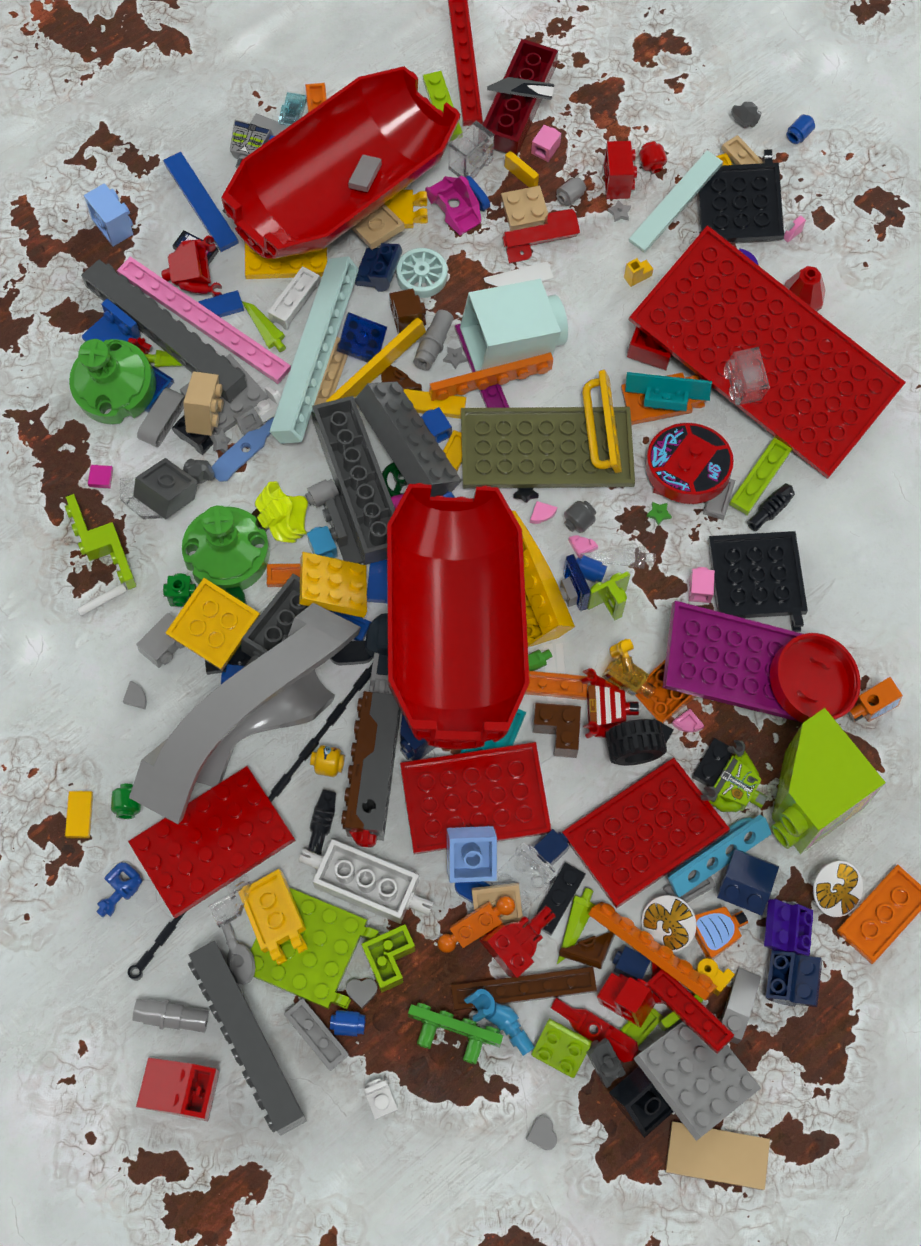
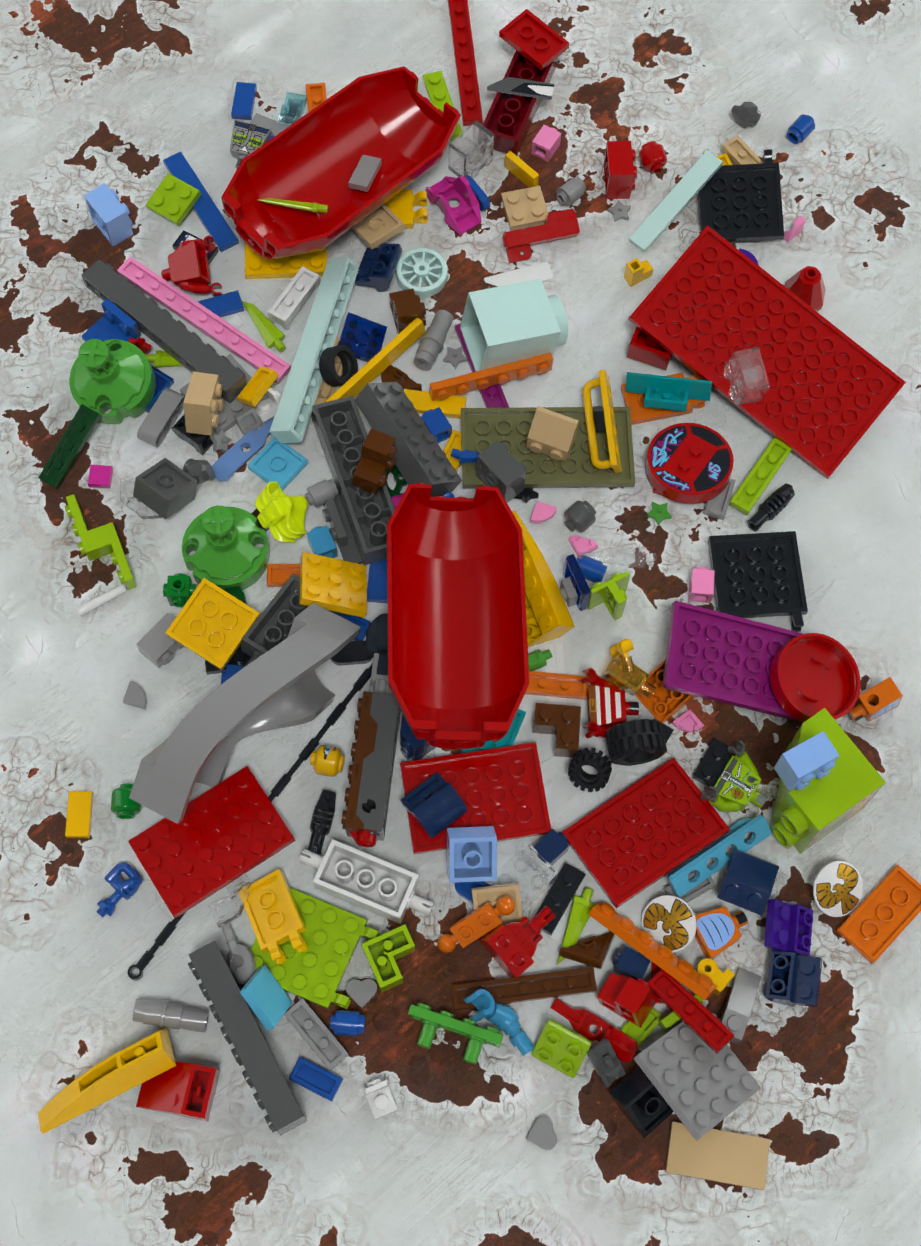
(69, 446): none -> dark green tile
(109, 1079): none -> yellow wedge
(173, 199): none -> lime plate
(244, 101): none -> blue tile
(257, 386): none -> yellow tile
(266, 997): none -> medium azure tile
(278, 463): none -> medium azure tile
(313, 207): none -> lime bar
(315, 1079): none -> blue tile
(327, 365): none -> black tyre
(376, 460): none -> reddish brown brick
(434, 805): none -> dark blue brick
(465, 456): none -> blue bar
(501, 470): none -> dark grey container
(534, 39): none -> red plate
(552, 434): none -> tan slope
(592, 759): none -> black tyre
(599, 418): none -> black tile
(806, 762): none -> light blue brick

